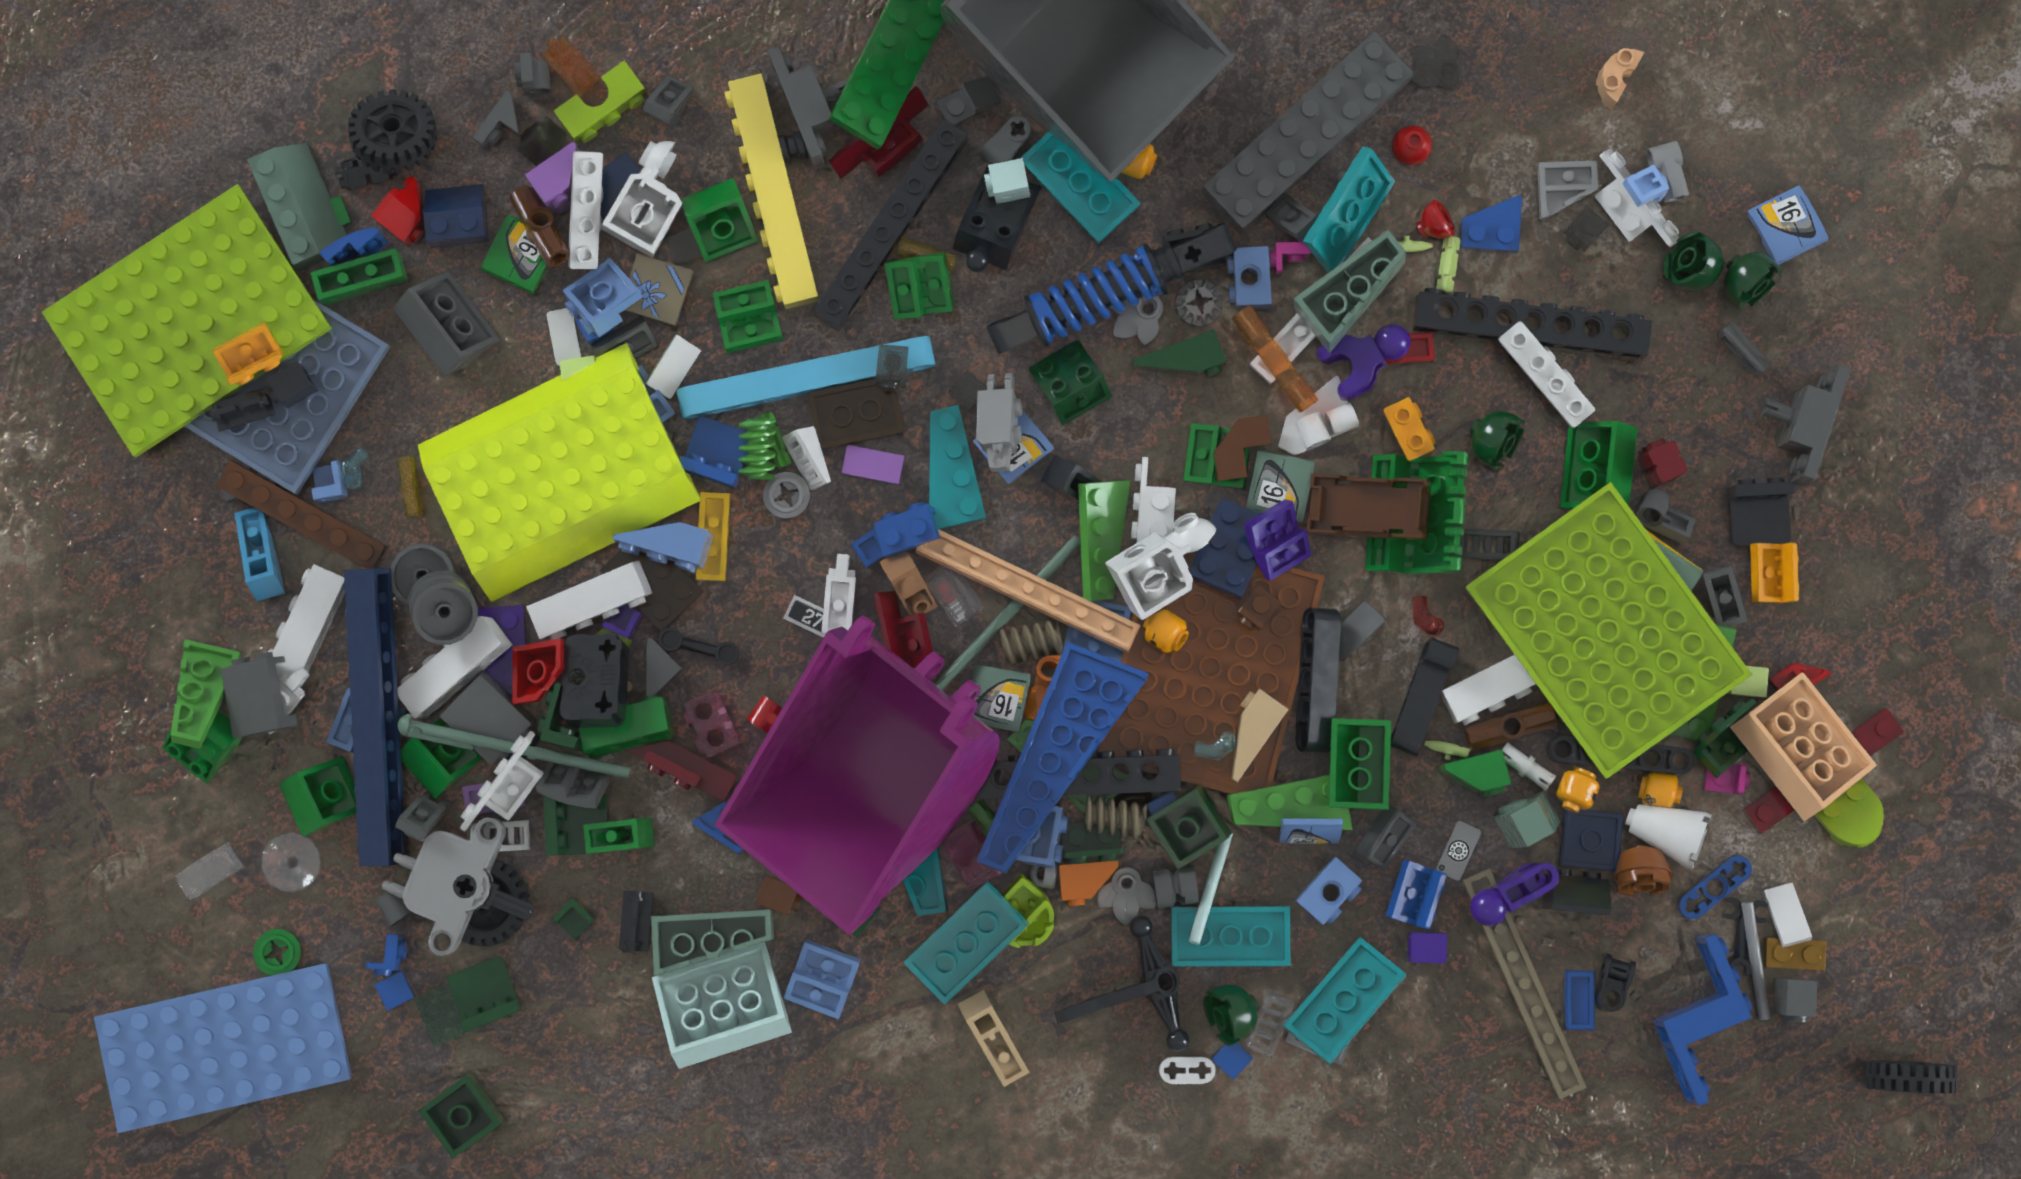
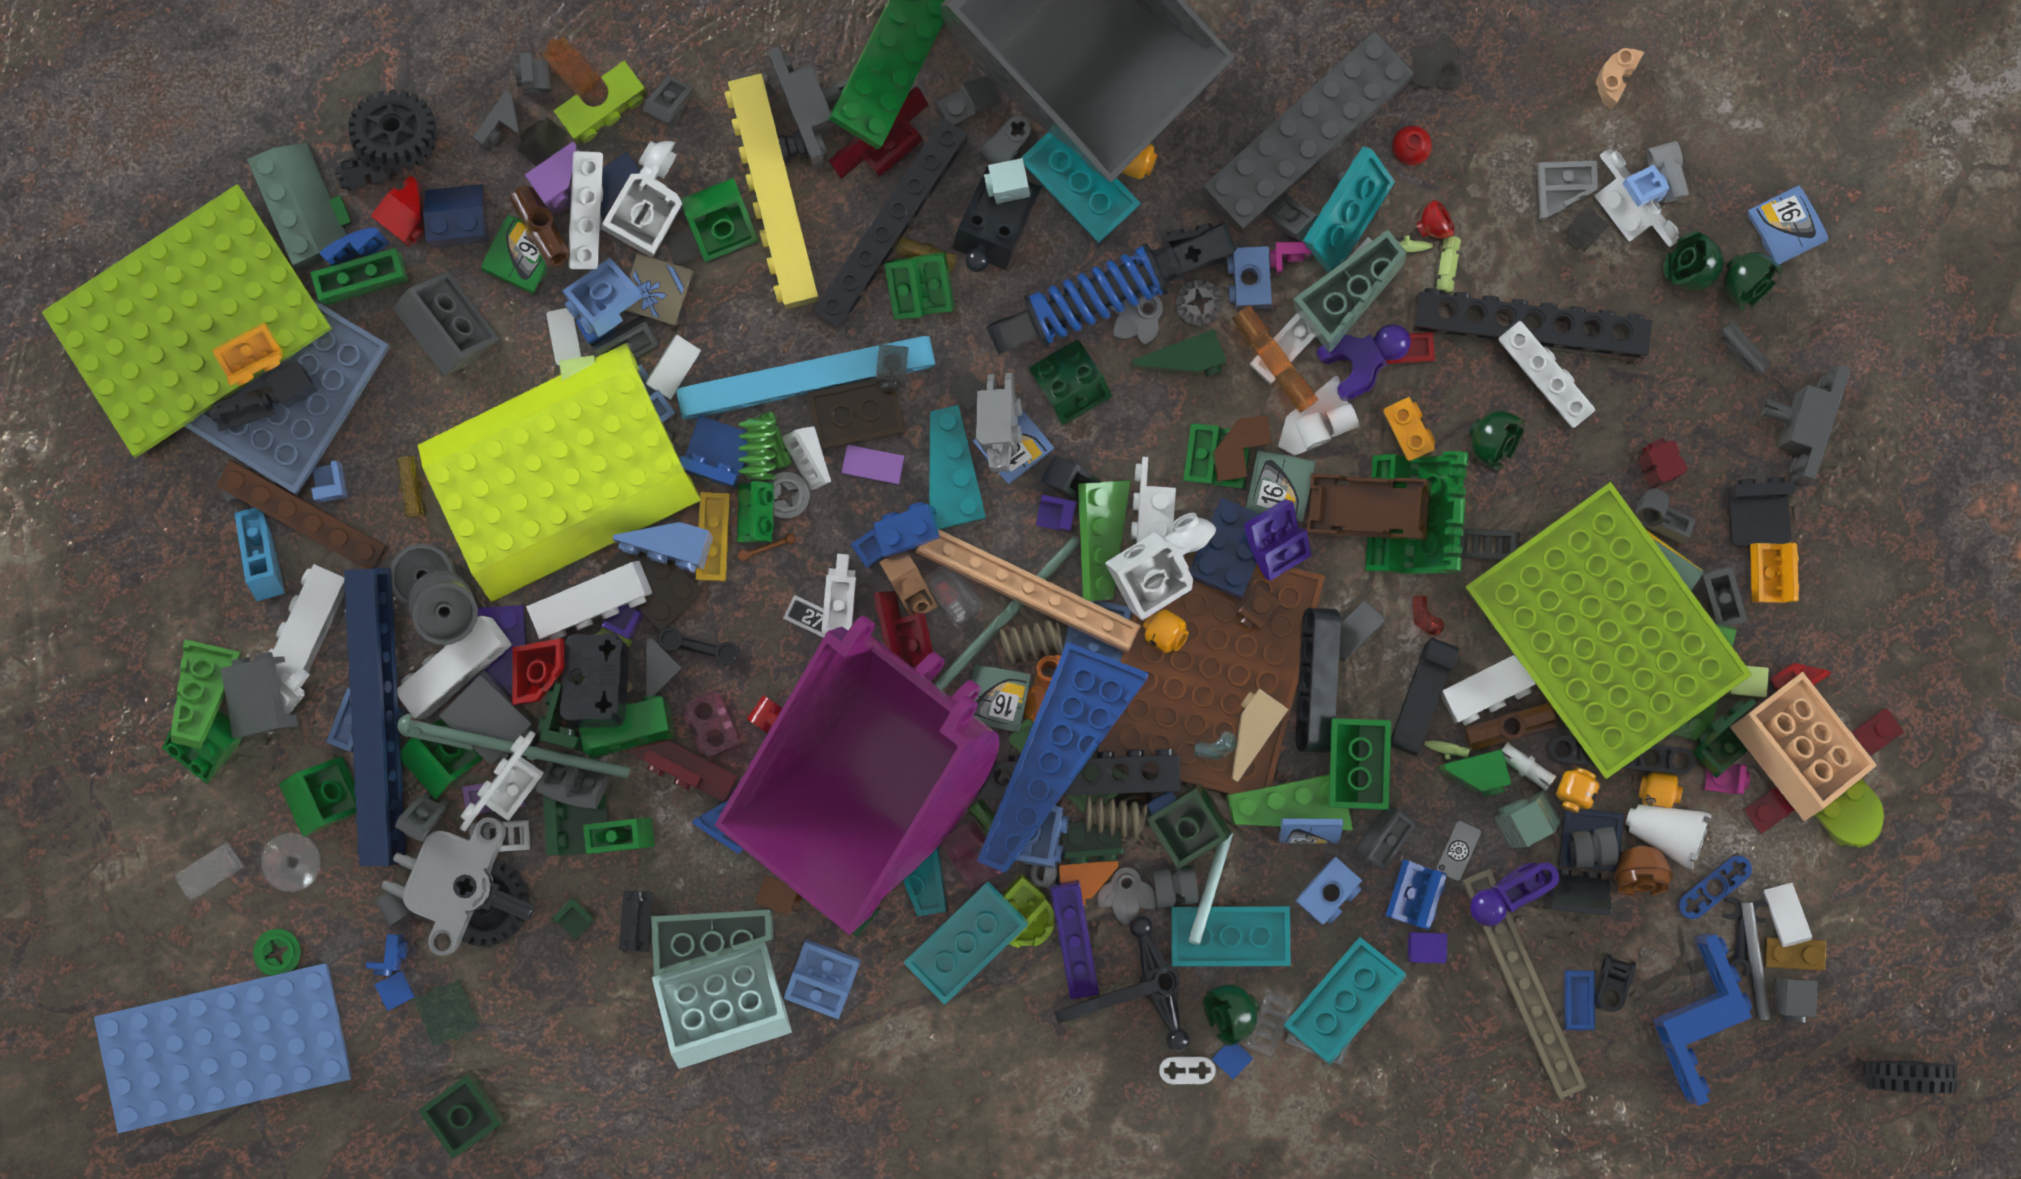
(351, 468): clear light blue arm -> none
(483, 993): dark green bracket -> none
(744, 555): none -> dark orange hinge
(747, 316): green slope -> none
(755, 512): none -> green bracket
(993, 1038): tan slope -> none
(1055, 513): none -> dark purple panel
(1074, 939): none -> dark purple tile
(1493, 228): blue wing -> none
(1593, 848): none -> dark grey wheel
(1594, 457): green slope -> none

